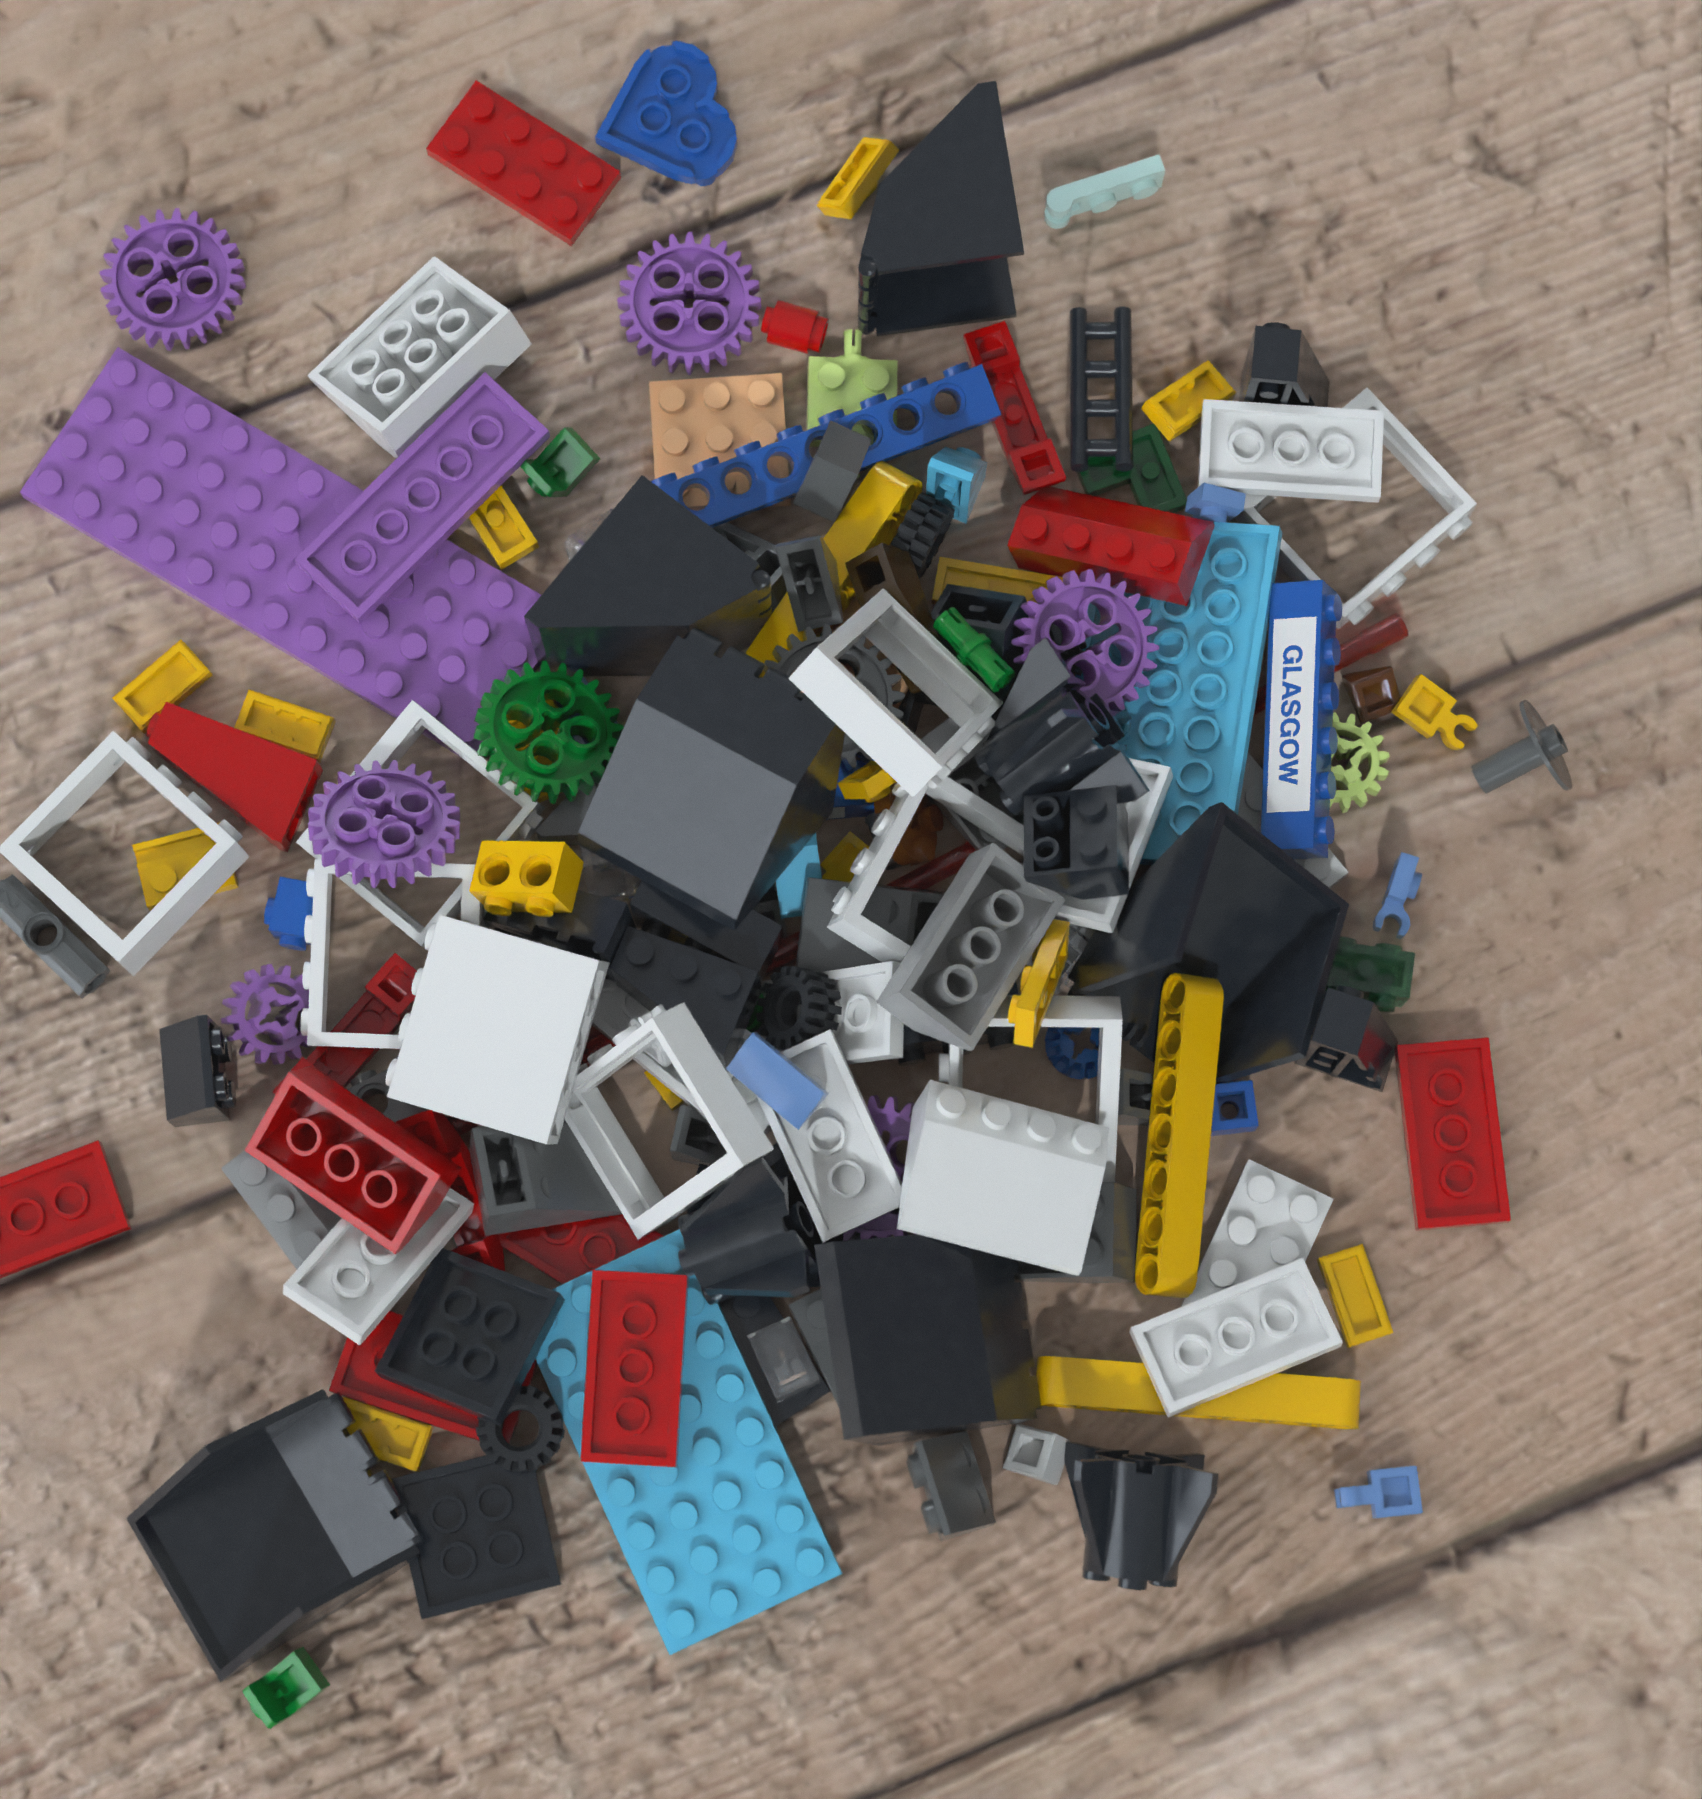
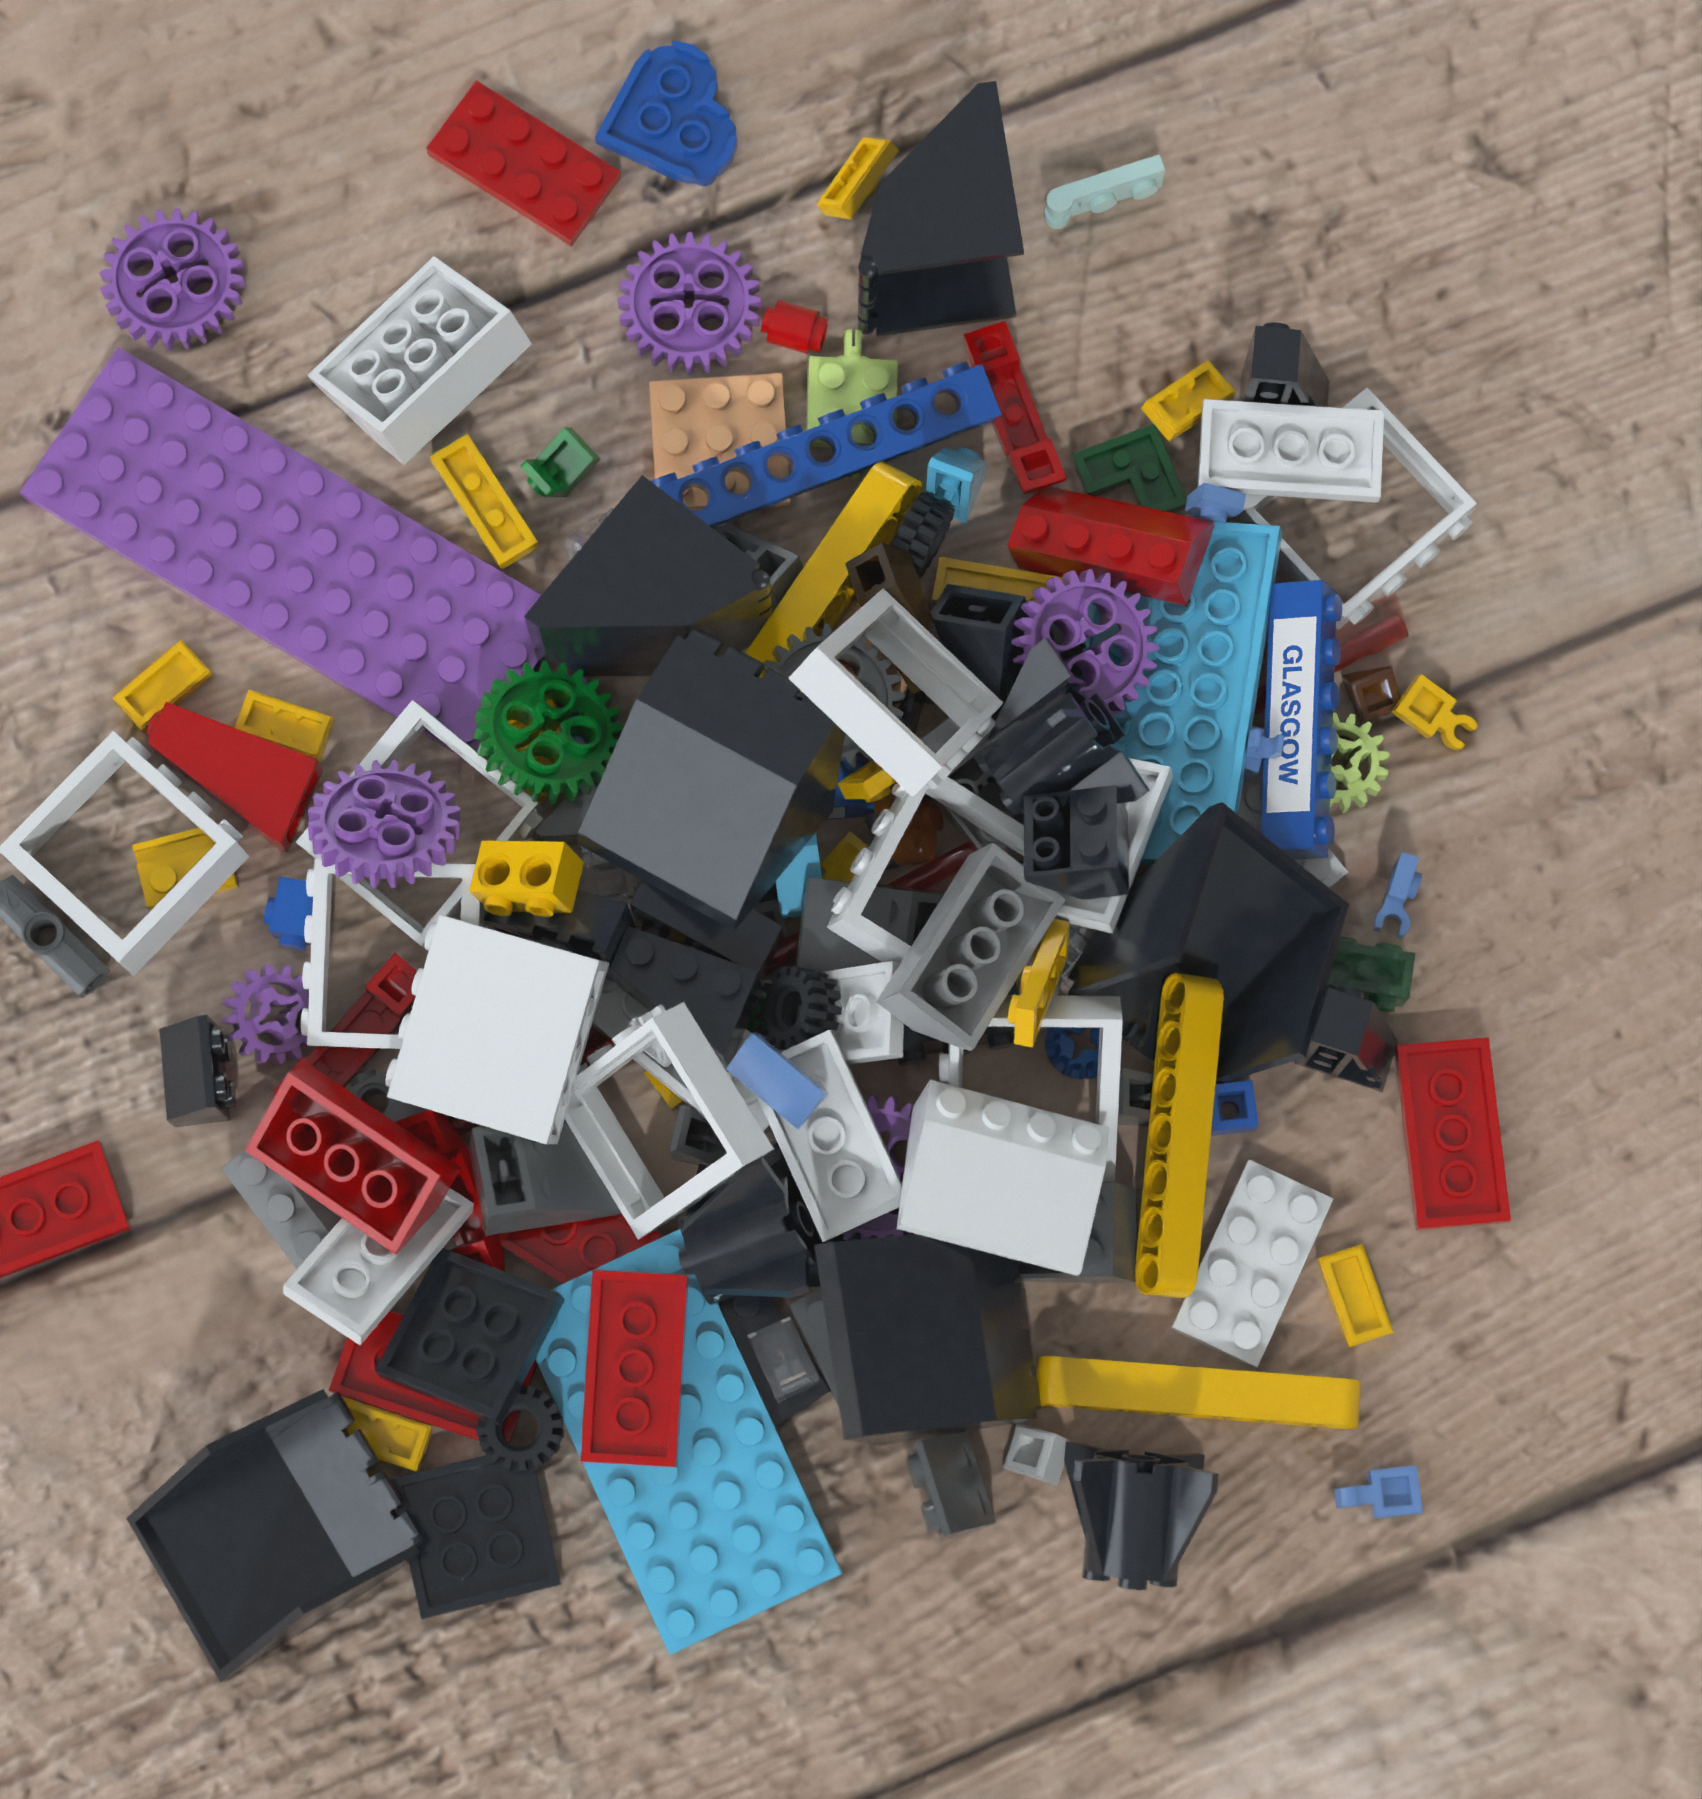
(286, 1688): green bracket -> none
(422, 498): medium lavender plate -> none
(811, 582): dark grey slope -> none
(832, 471): dark grey slope -> none
(974, 649): green pin -> none
(1120, 407): black bar -> none
(1235, 1337): white plate -> none
(1260, 748): none -> medium blue plate
(1542, 747): dark grey piece -> none

